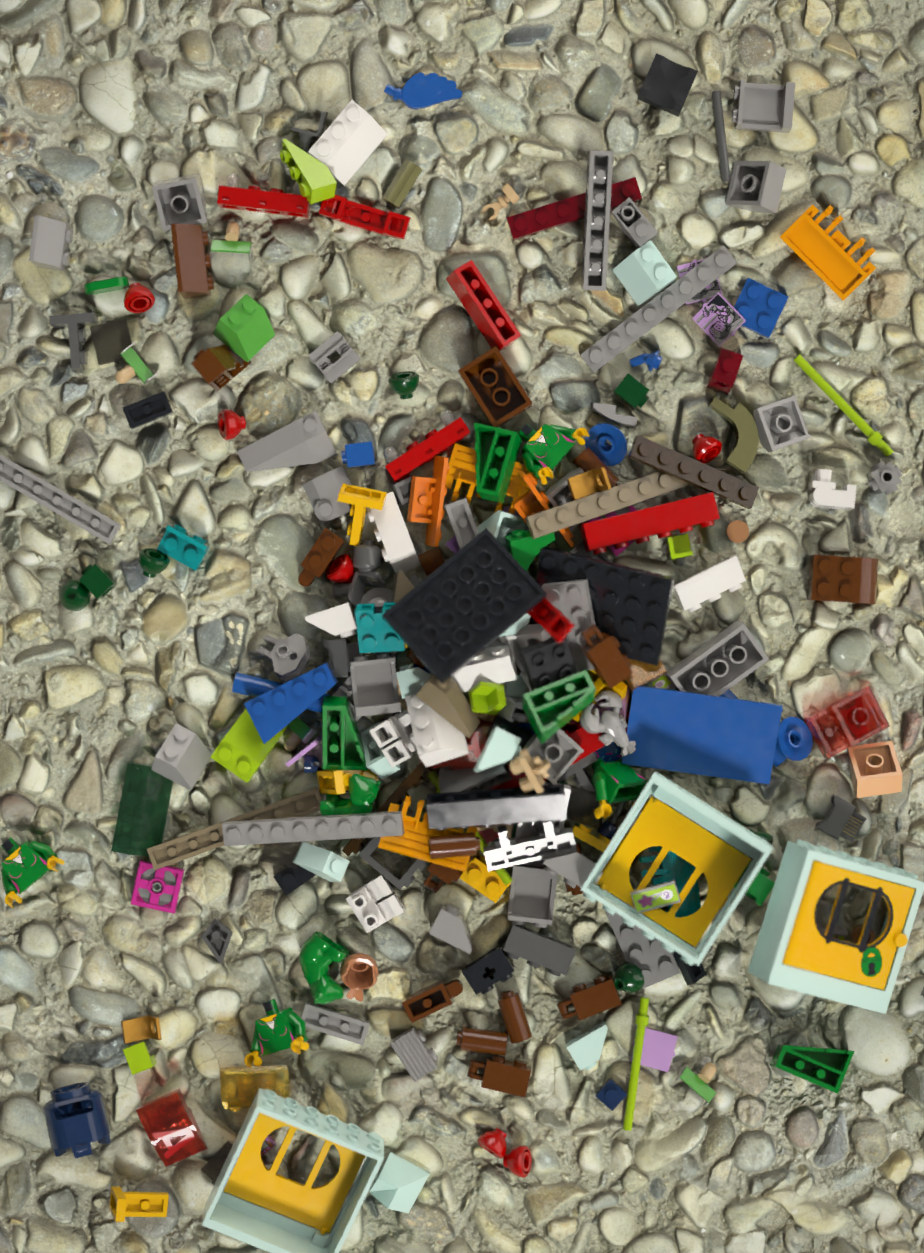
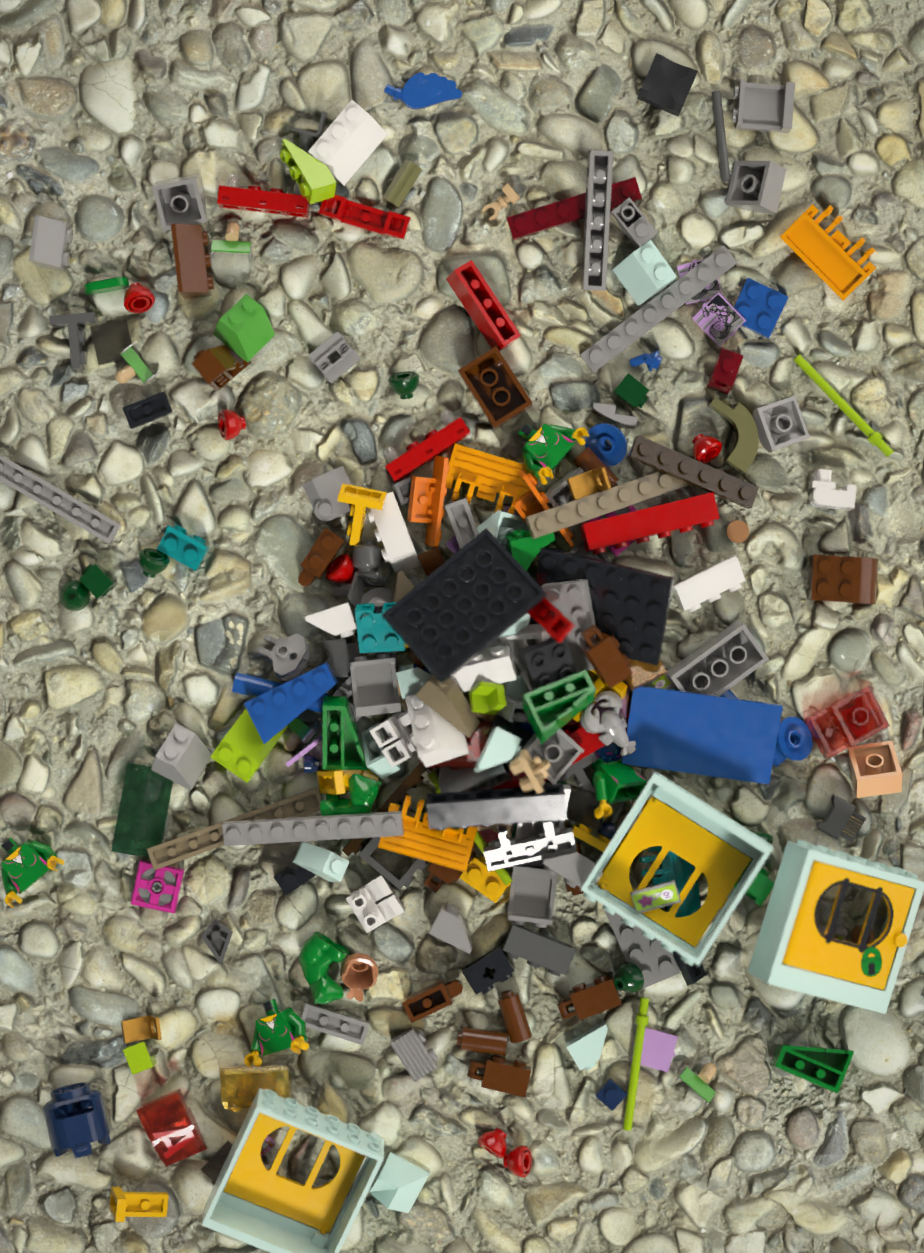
(292, 445): light grey wedge -> none
(358, 455): blue brick -> none
(453, 845): reddish brown brick -> none
(495, 460): green wedge -> none
(678, 546): lime panel -> none
(876, 479): light grey brick -> none

